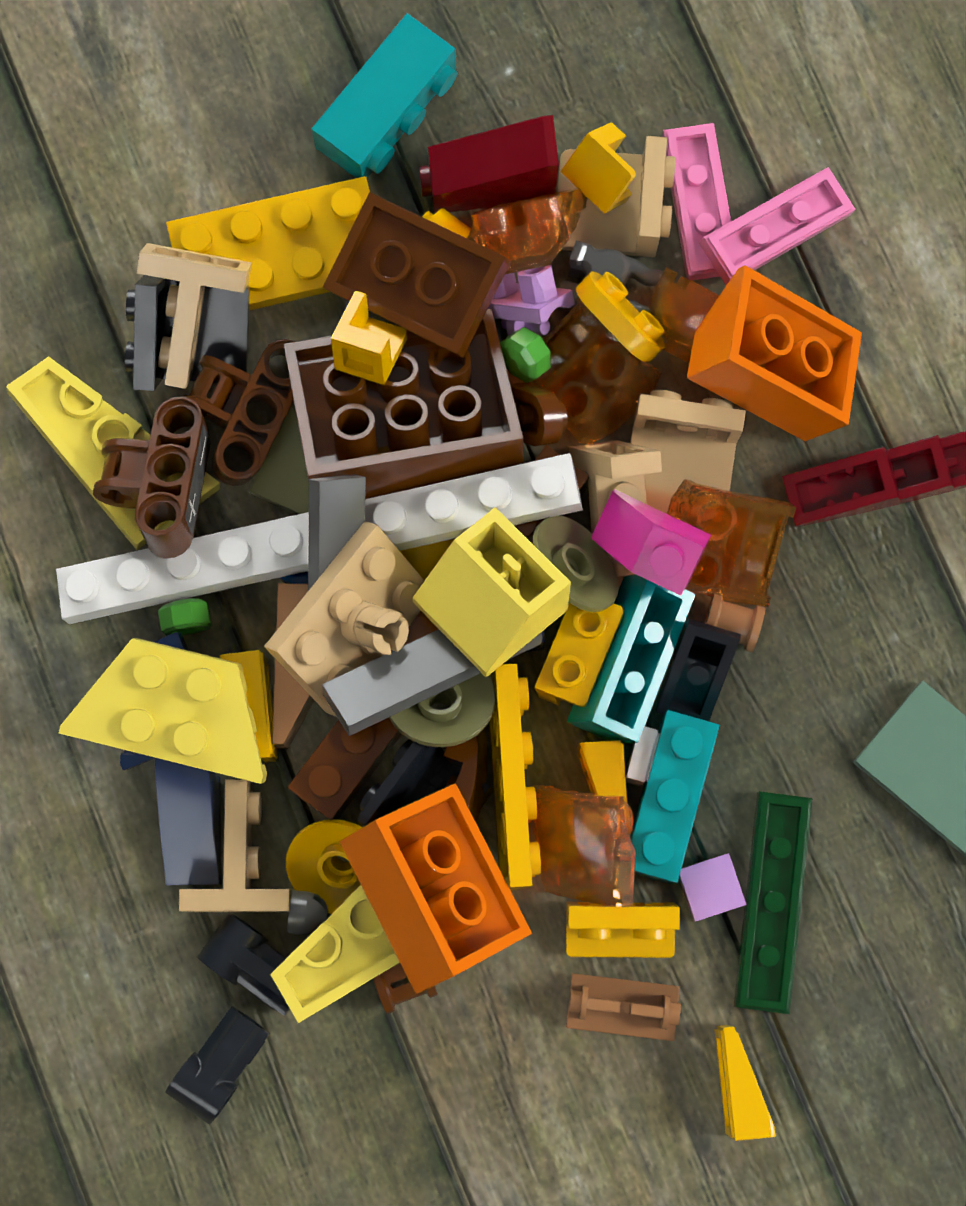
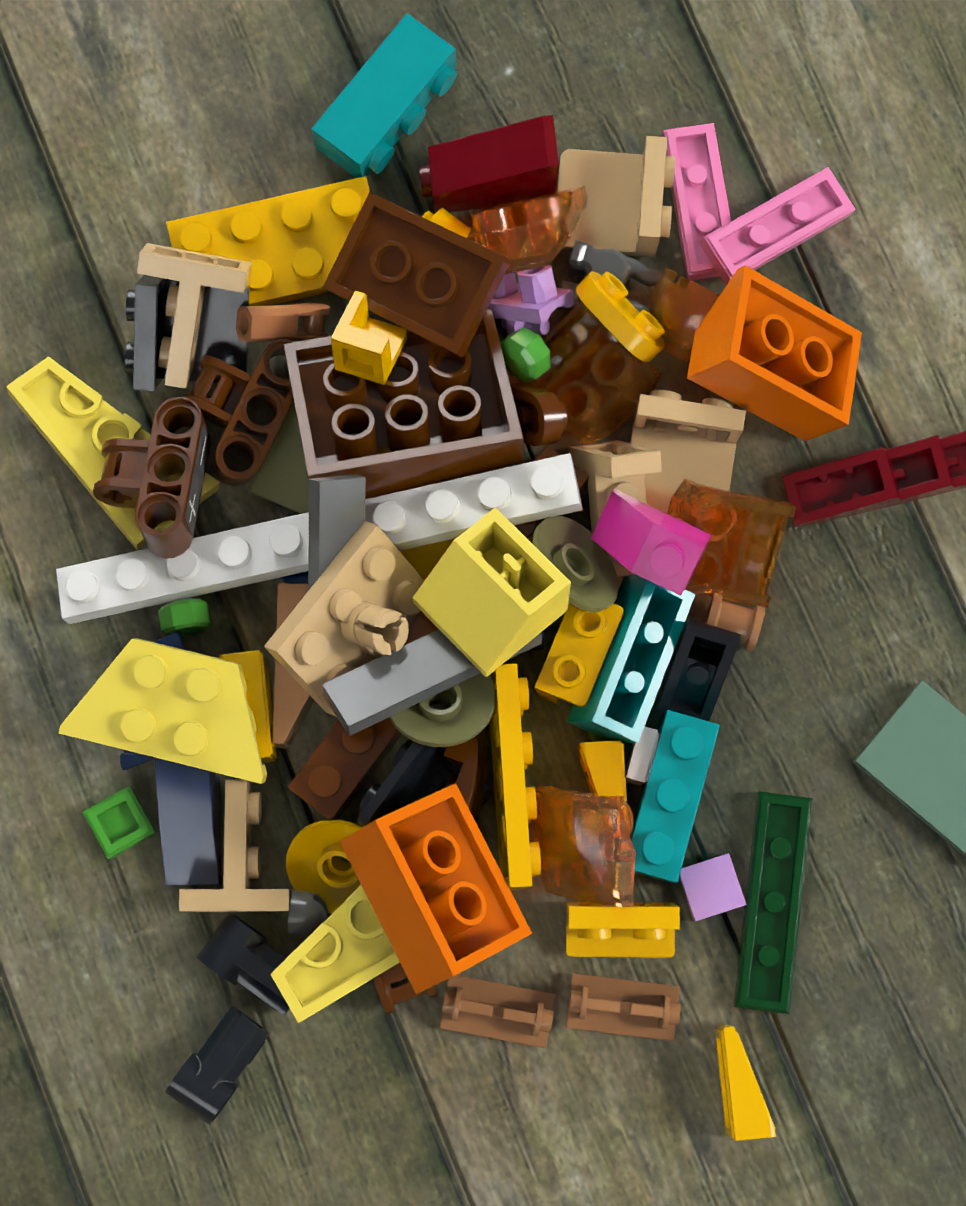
(119, 822): none -> bright green tile
(281, 322): none -> nougat bar
(498, 1011): none -> medium nougat hinge
(599, 169): yellow panel -> none

